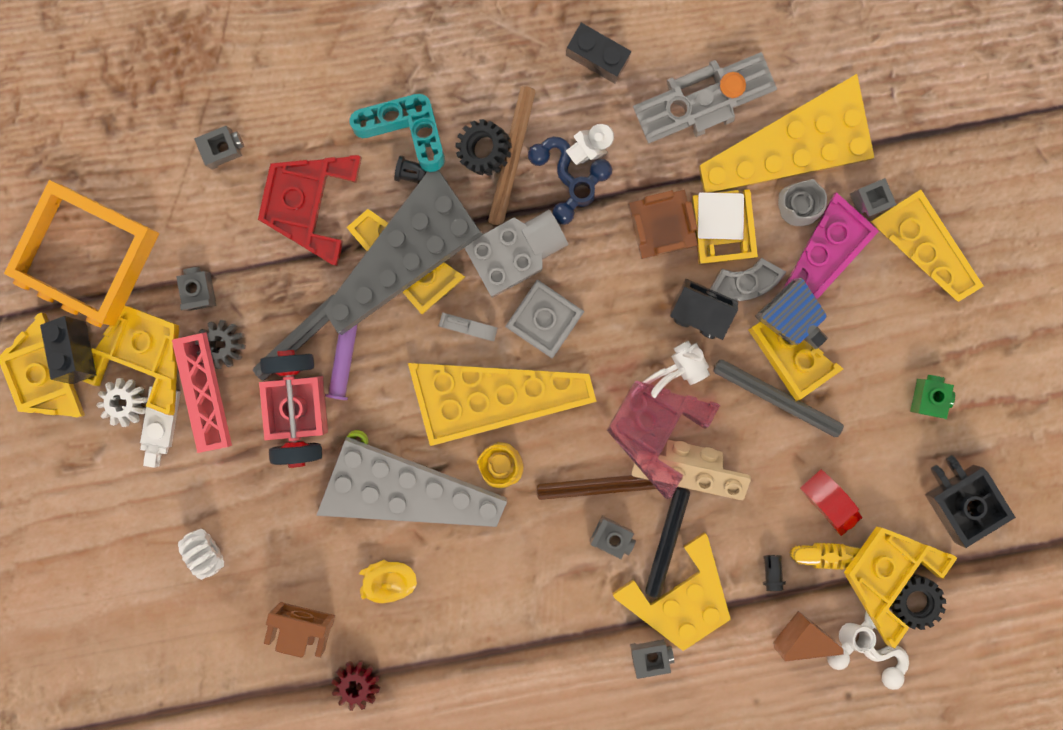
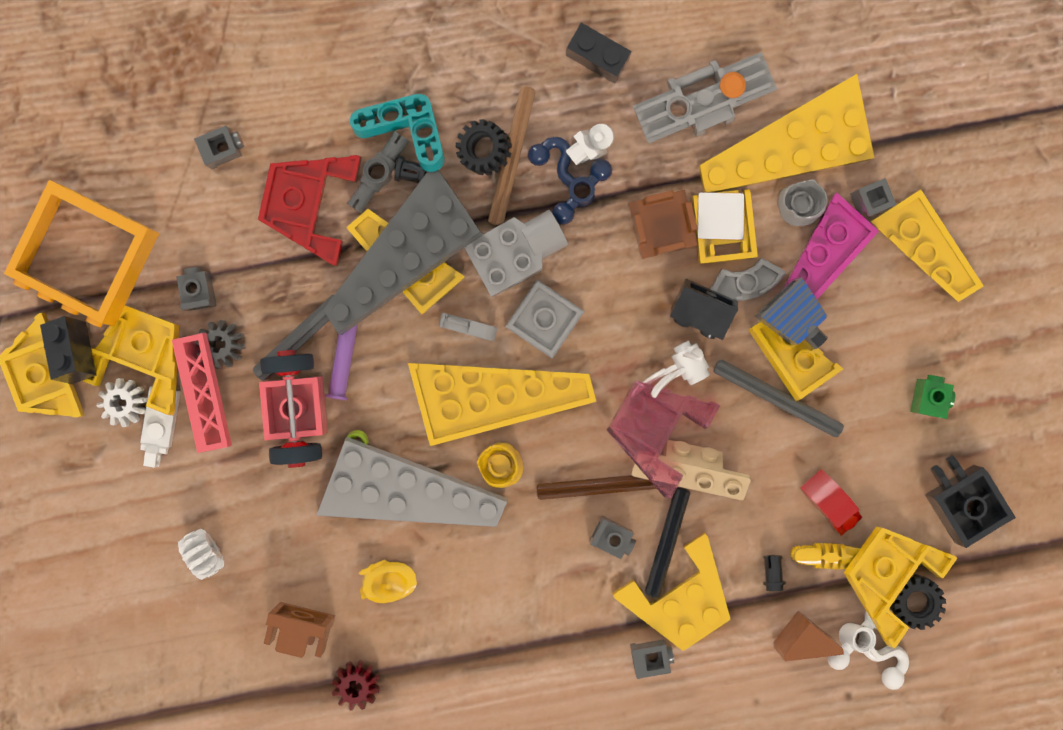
(386, 159): none -> dark grey pin

